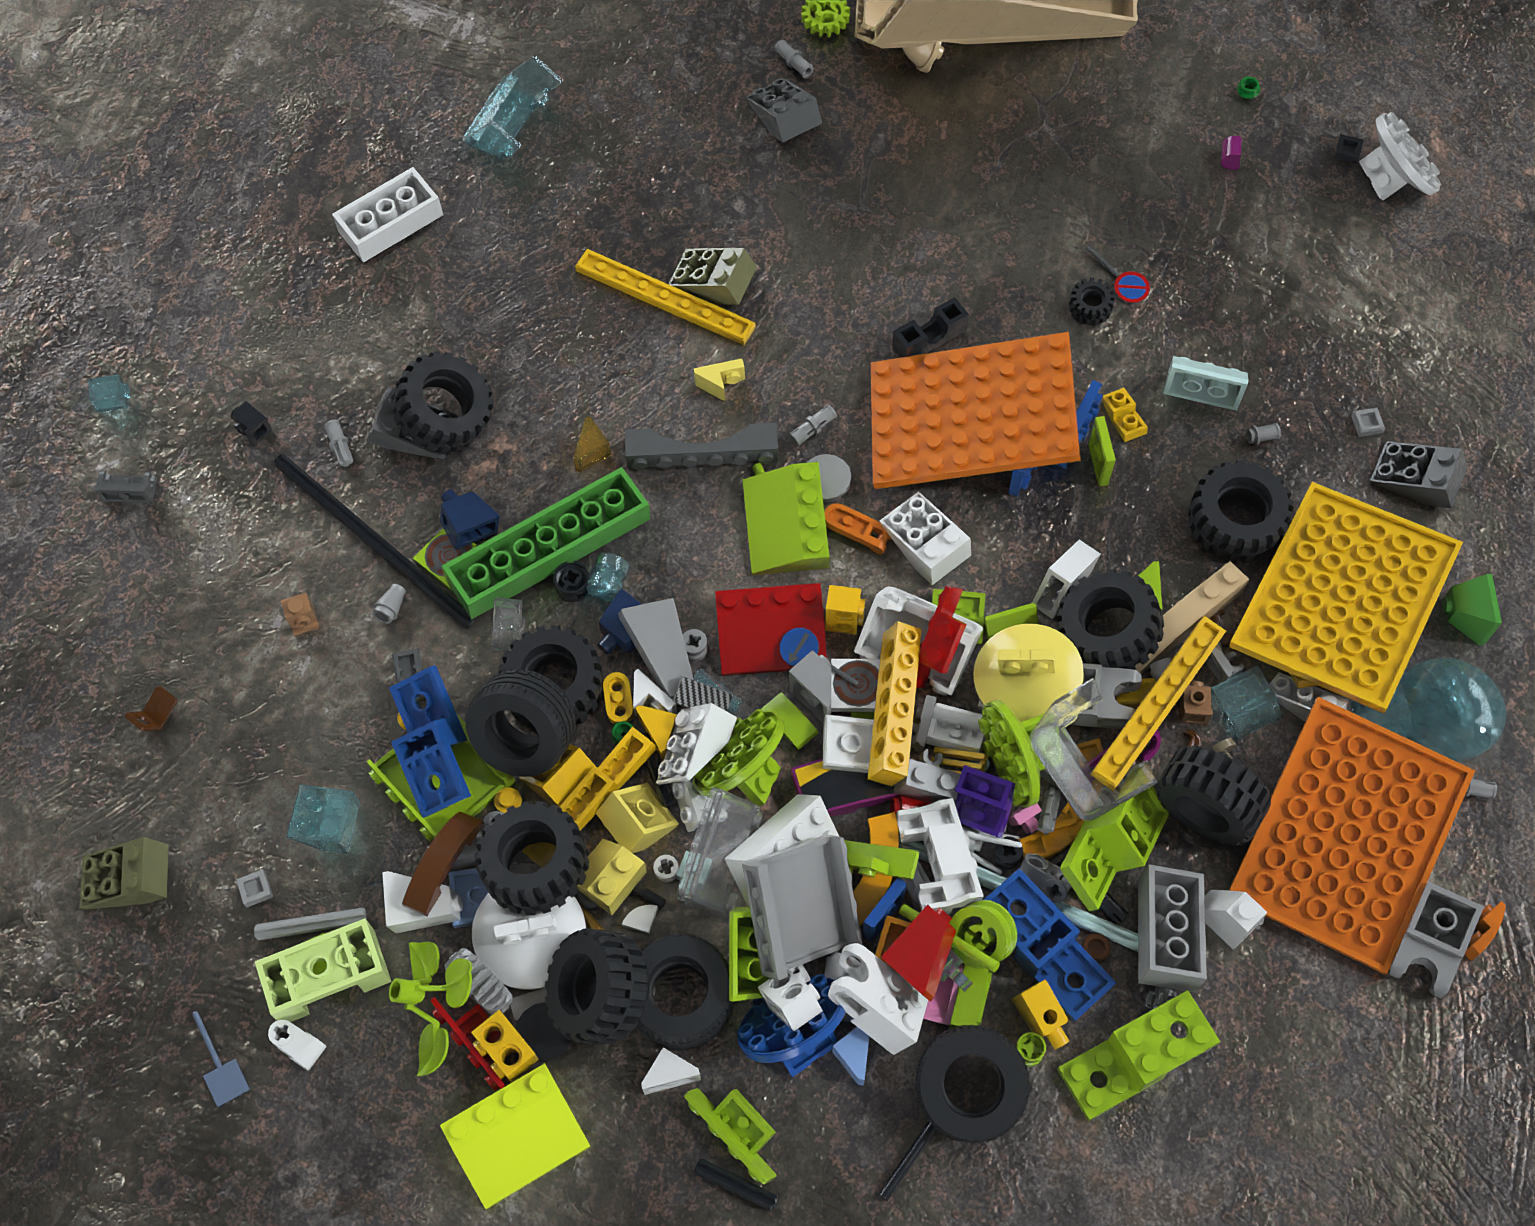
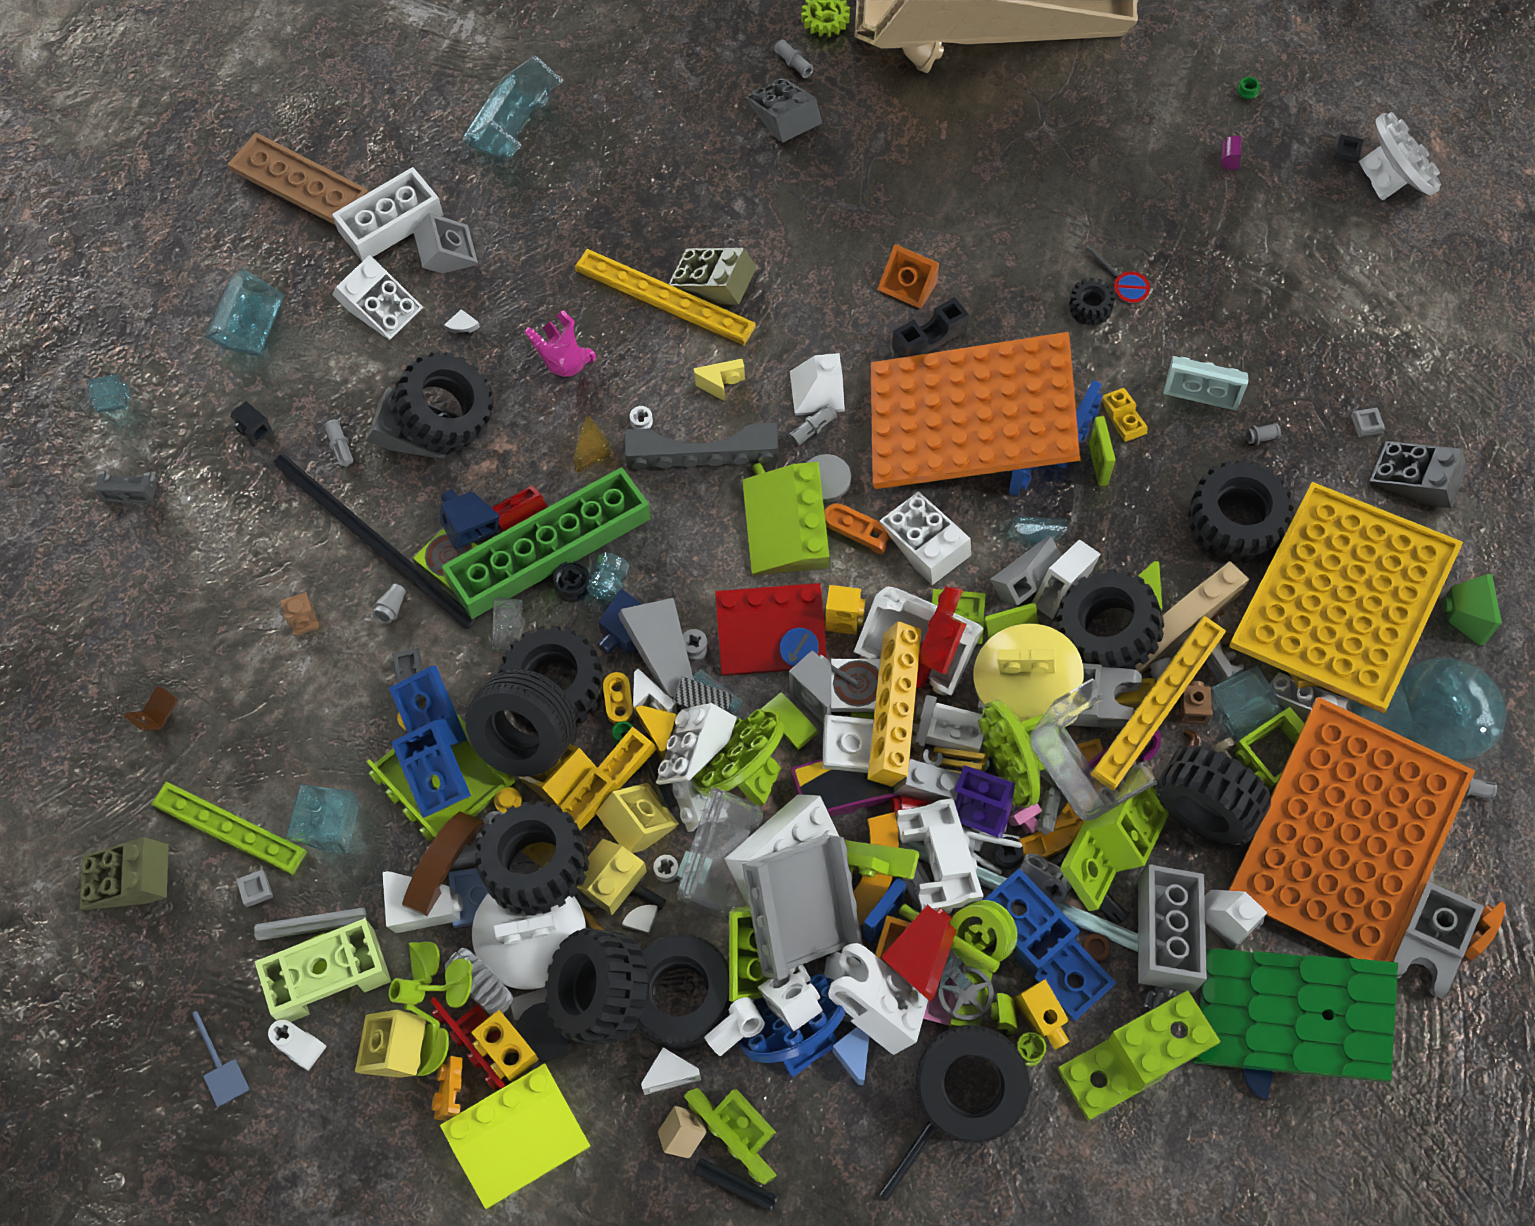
(229, 828): none -> lime tile
(245, 314): none -> clear light blue slope
(294, 177): none -> medium nougat plate
(377, 298): none -> white slope
(391, 1044): none -> light yellow slope
(444, 244): none -> light grey slope
(450, 1083): none -> light orange wing
(461, 323): none -> white tile
(519, 507): none -> red slope
(561, 354): none -> dark pink piece
(641, 411): none -> white bush
(681, 1132): none -> tan panel
(742, 1022): none -> white piece
(817, 384): none -> white slope
(909, 276): none -> orange slope
(968, 997): none -> light grey wheel
(1004, 1013): none -> lime slope
(1026, 573): none -> light grey slope
(1037, 528): none -> clear light blue slope
(1258, 1081): none -> dark blue tile
(1289, 724): none -> lime window
(1300, 1013): none -> green piece

